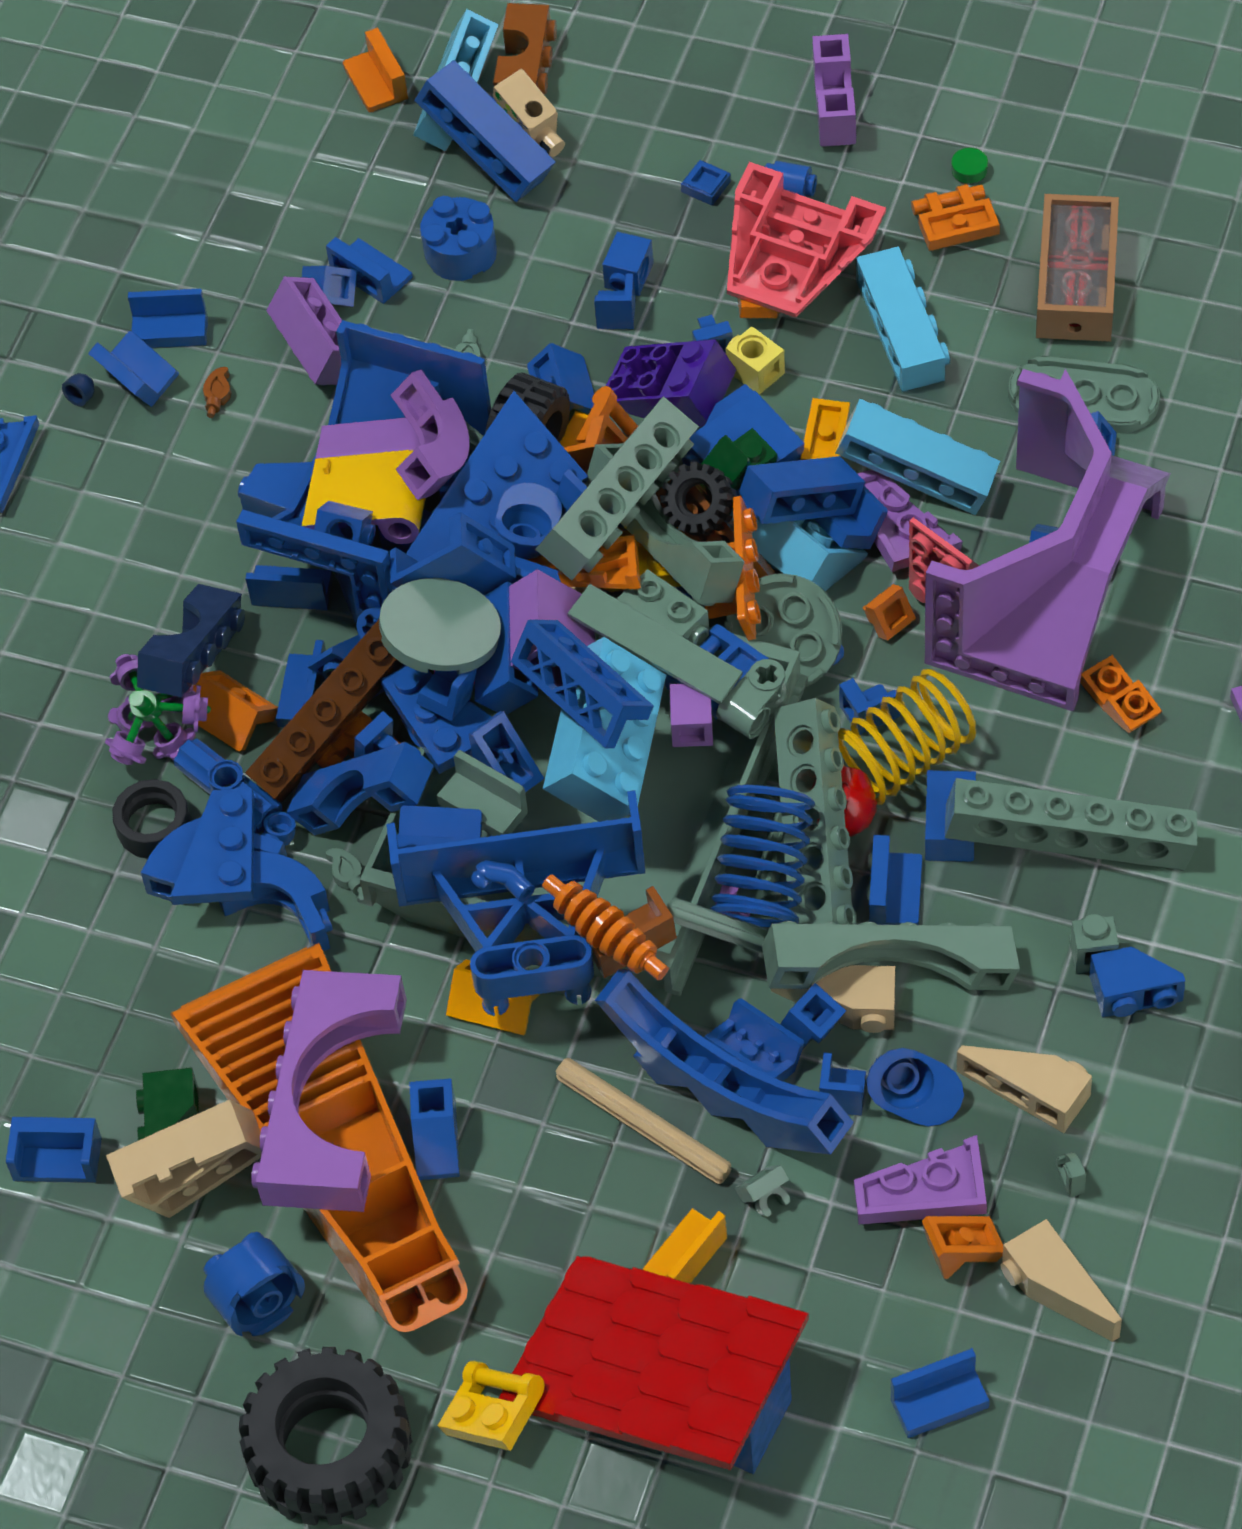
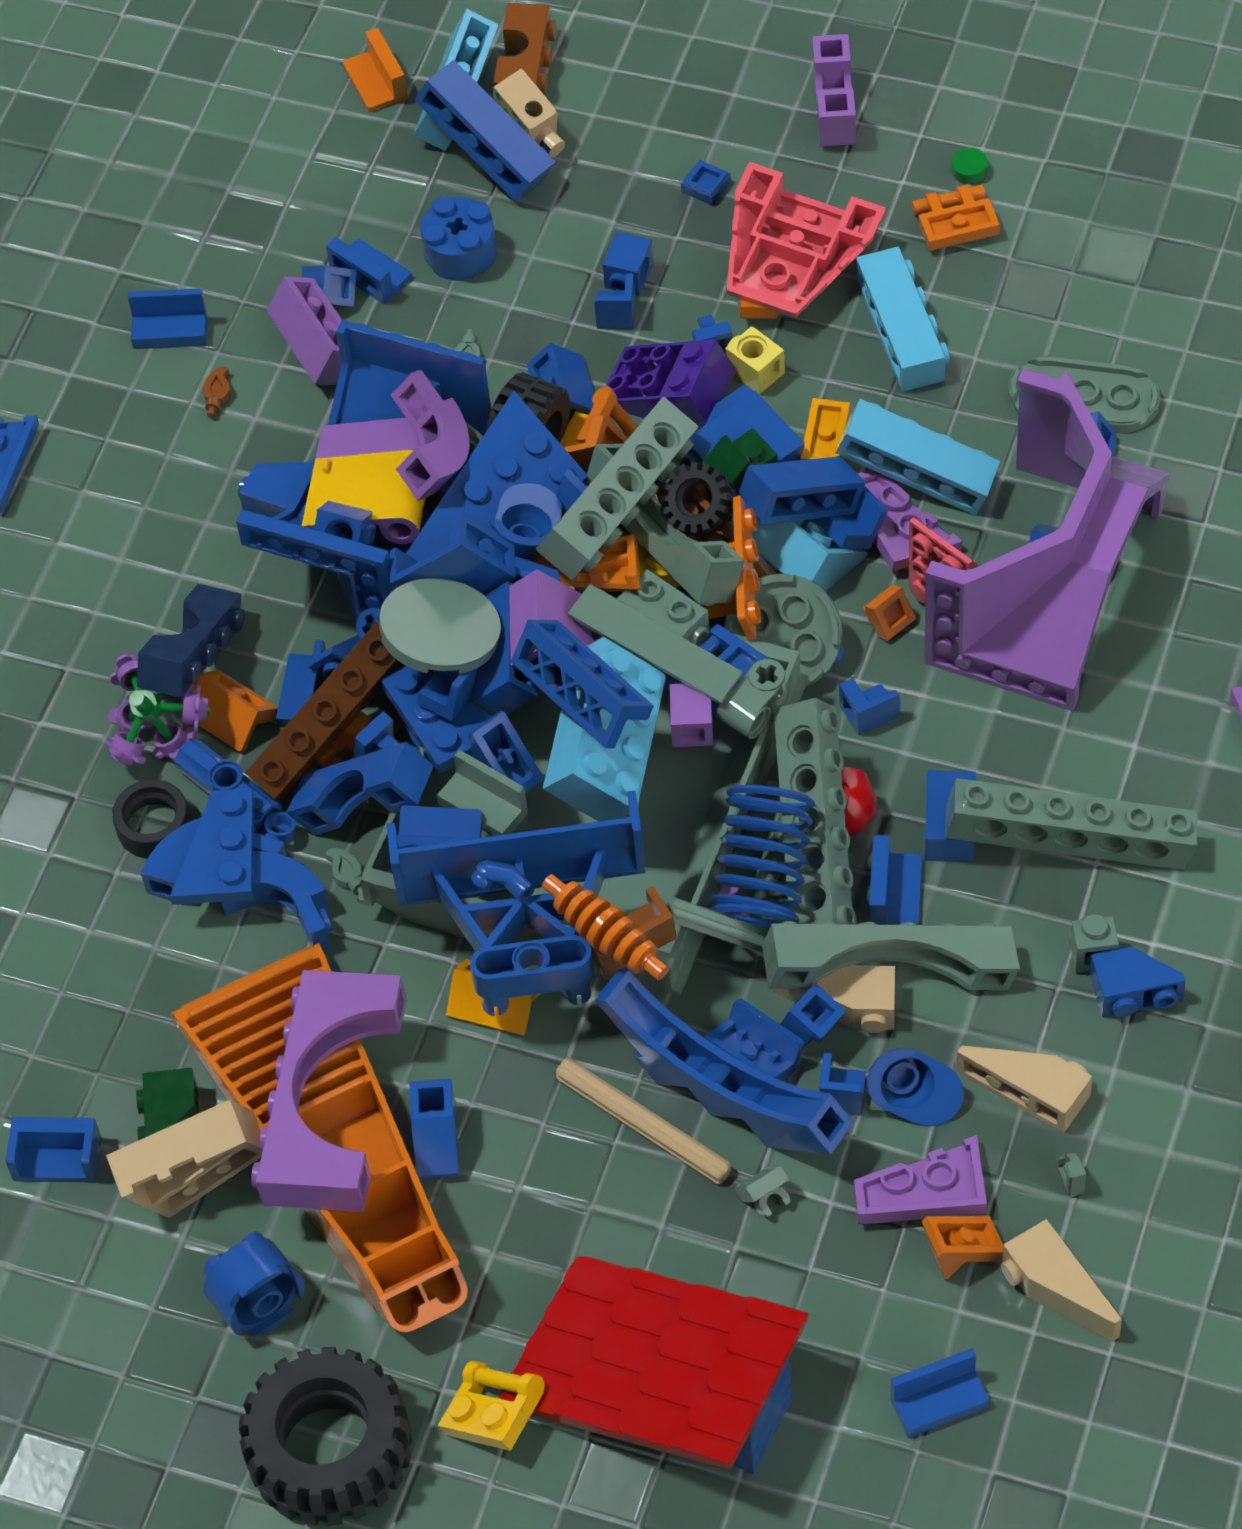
(78, 389): dark blue hinge -> none
(137, 367): blue panel -> none
(289, 587): blue panel -> none
(689, 1247): light orange panel -> none
(796, 177): blue brick -> none
(930, 712): yellow piece -> none
(1077, 267): brick -> none
(1118, 695): orange slope -> none

